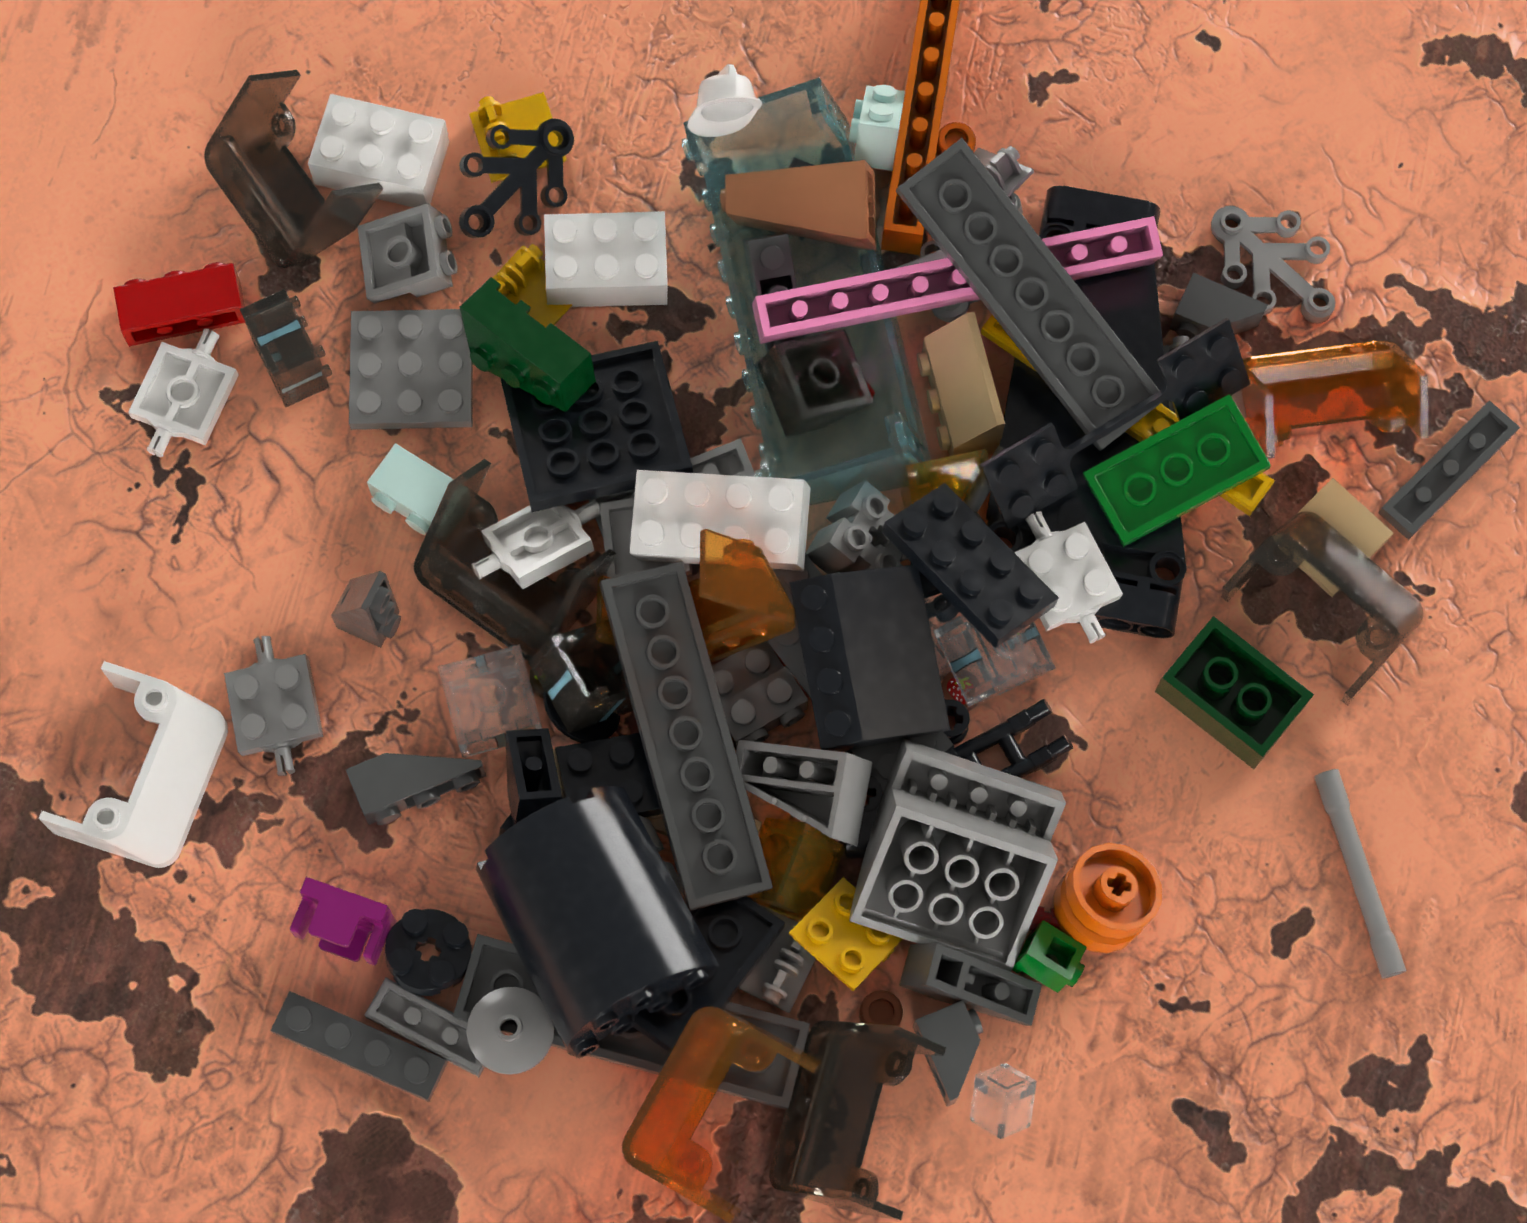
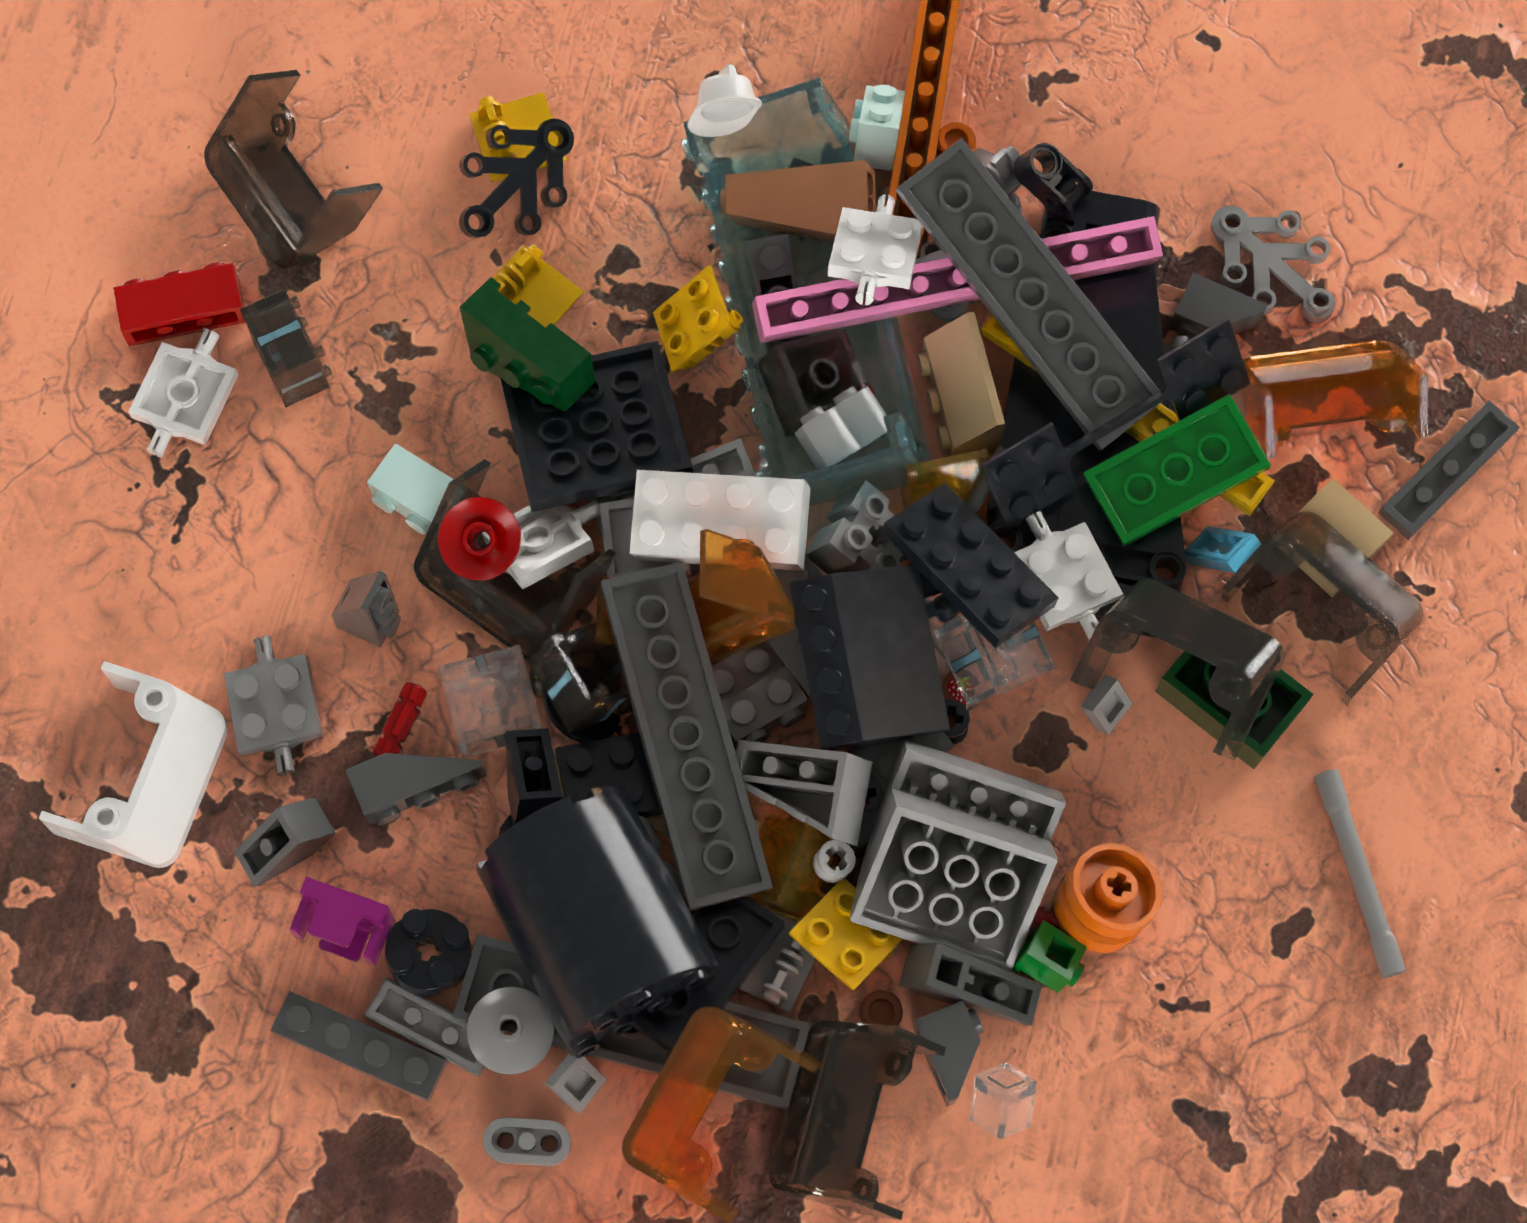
(284, 840): none -> dark grey slope
(380, 145): white brick -> none
(400, 719): none -> red axle
(406, 254): light grey plate -> none
(409, 370): light grey plate -> none
(459, 538): none -> red dish
(528, 1141): none -> light grey plate
(576, 1082): none -> light grey plate
(606, 259): white brick -> none
(695, 321): none -> yellow hinge
(843, 429): none -> light grey brick
(846, 864): none -> white bush
(875, 249): none -> white plate
(1004, 735): black piece -> none
(1055, 182): none -> black piece
(1106, 704): none -> light grey plate
(1221, 549): none -> medium azure plate
(1243, 655): none -> clear smoke windscreen

